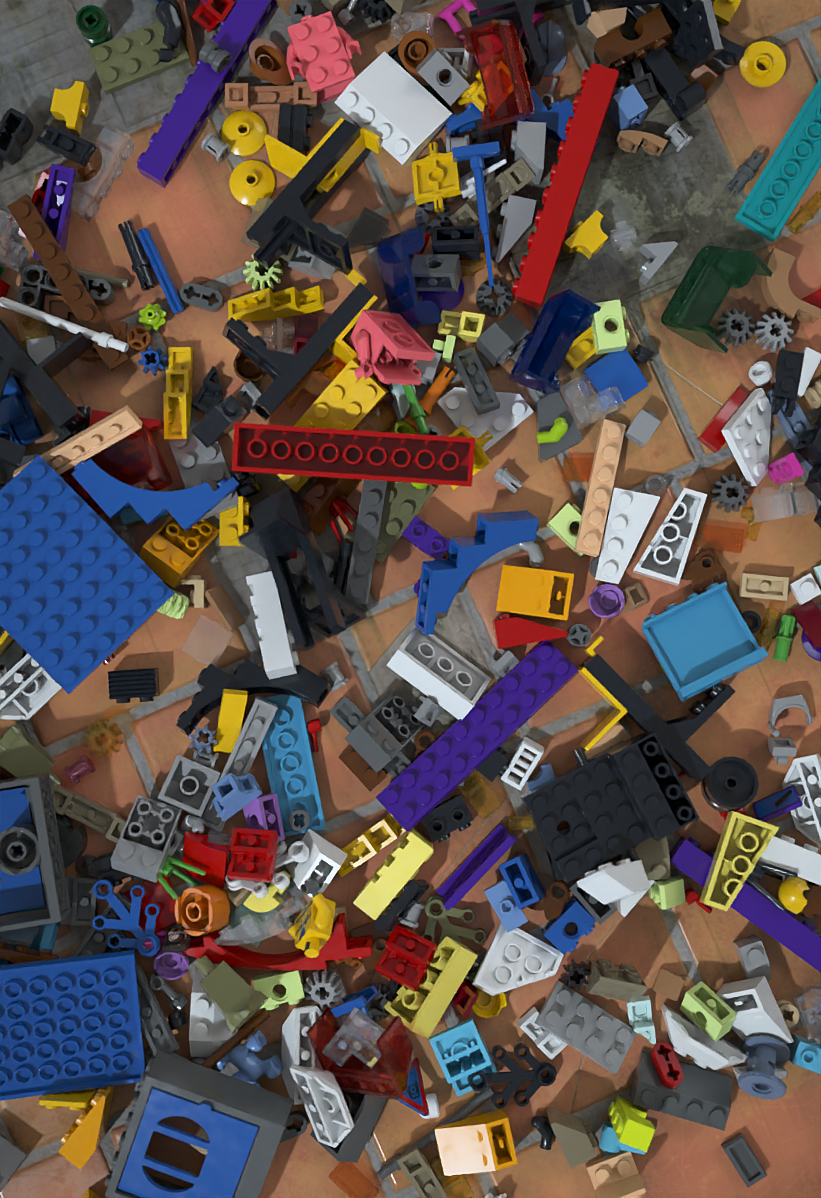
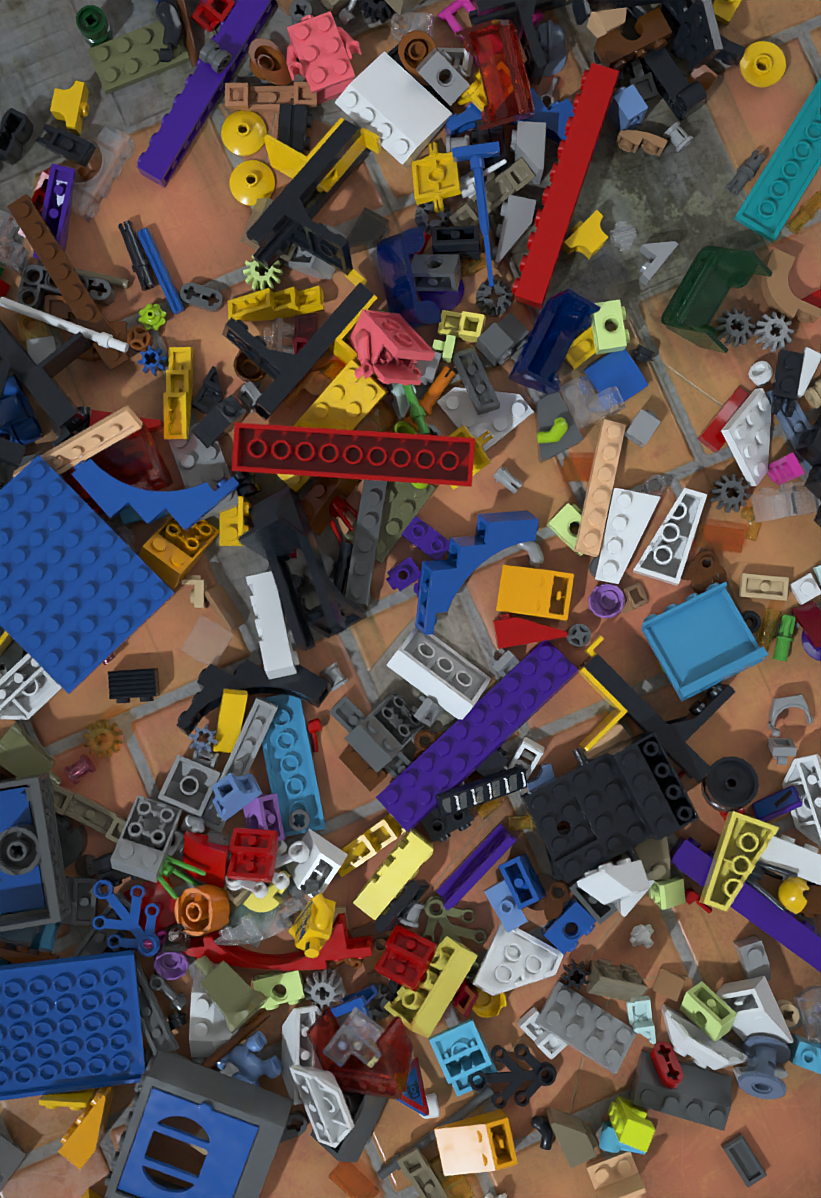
(175, 606): yellowish green gear -> none
(215, 147): light grey bush -> none
(413, 574): none -> dark purple brick
(481, 791): none -> tile
(641, 935): none -> white plant

